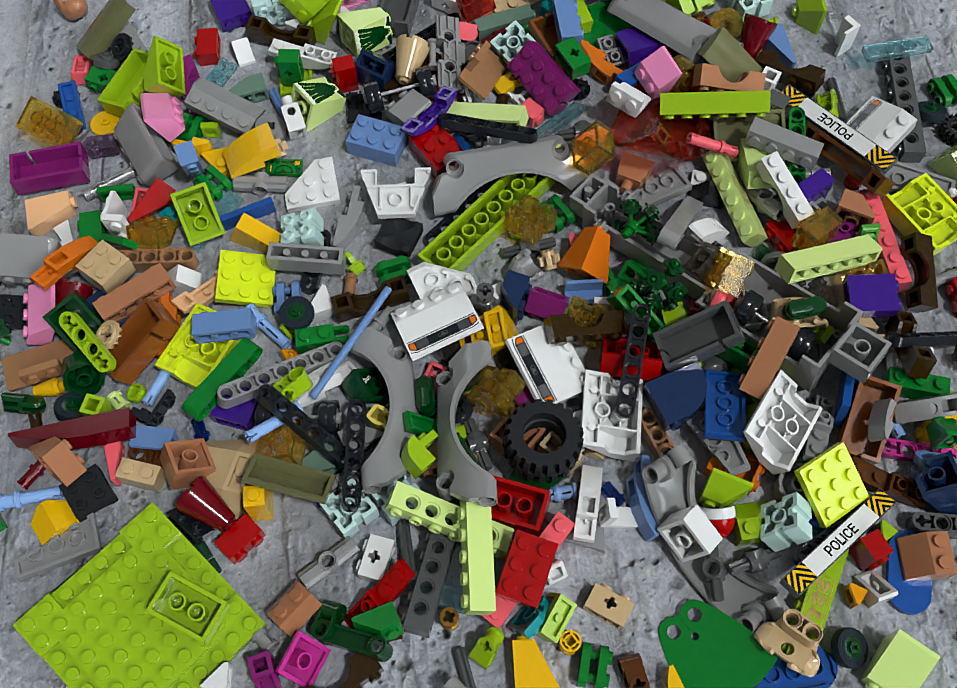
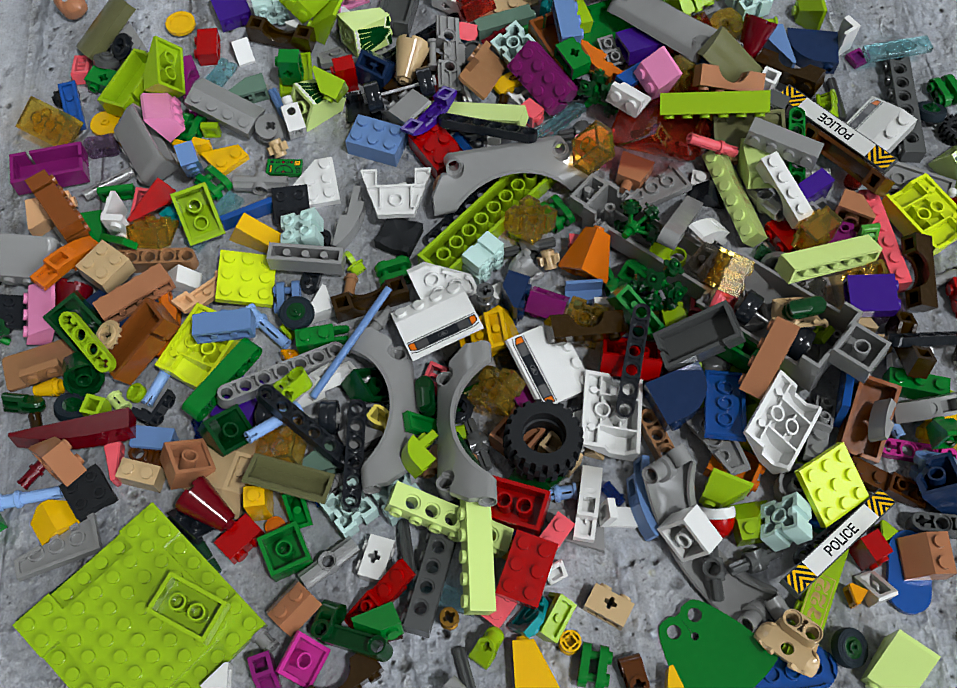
(58, 208): none -> dark orange piece
(180, 23): none -> yellow piece
(225, 430): none -> dark green slope
(250, 151): yellow slope -> none
(274, 523): none -> orange plate
(285, 551): none -> green brick
(289, 200): none -> black hinge
(297, 510): none -> green slope
(311, 56): white slope -> none
(329, 85): none -> lime slope
(483, 257): none -> light aqua brick
(597, 90): none -> dark green plant
(665, 252): none -> lime piece
(814, 48): none -> dark blue brick
(855, 58): none -> magenta tile

